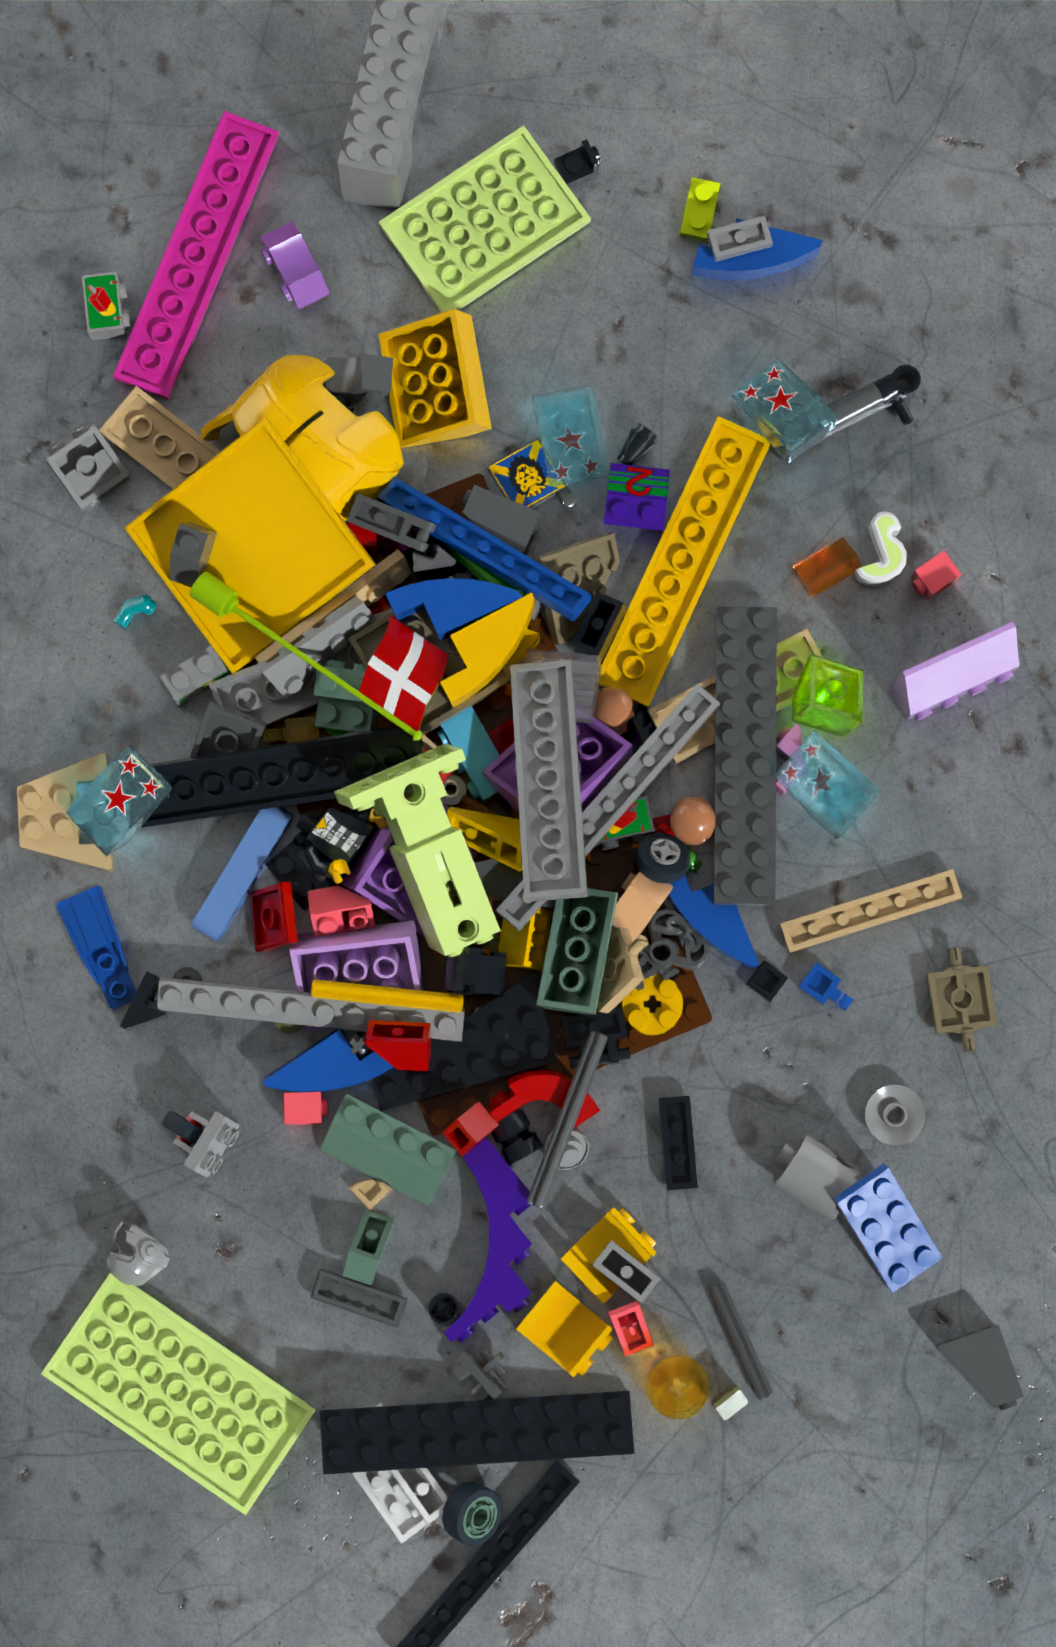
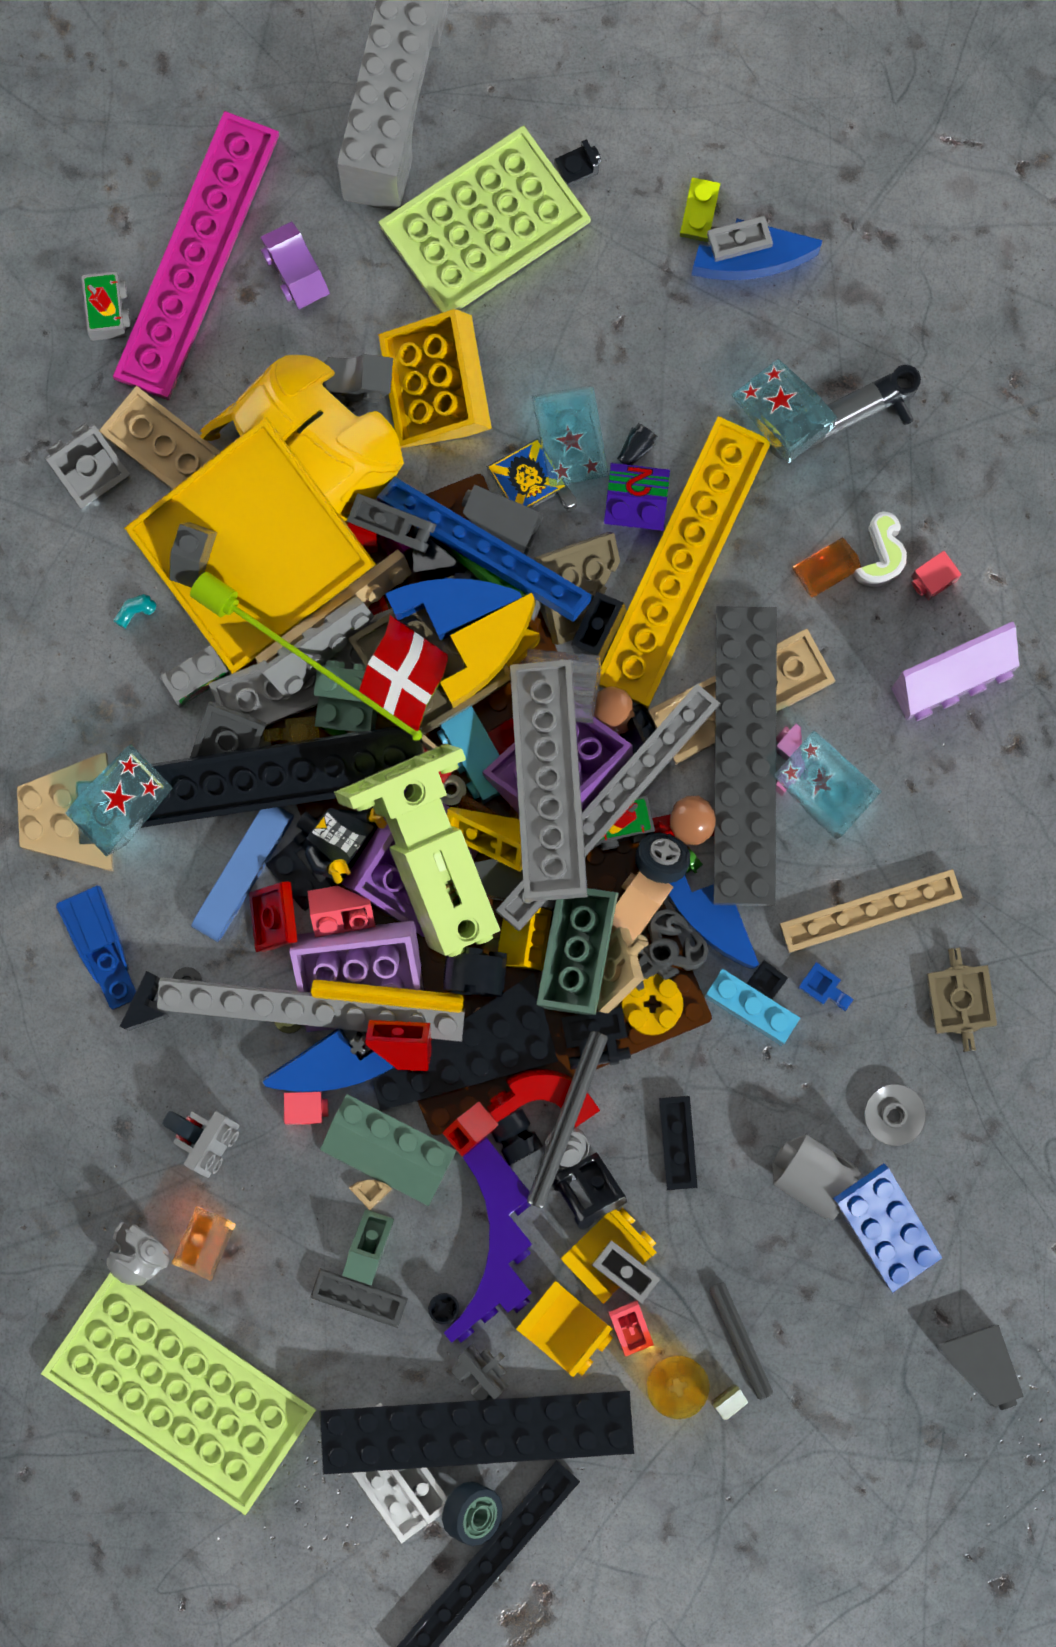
(203, 1243): none -> clear orange brick
(598, 1186): none -> black plate
(752, 1007): none -> medium azure brick
(828, 696): clear neon green slope -> none

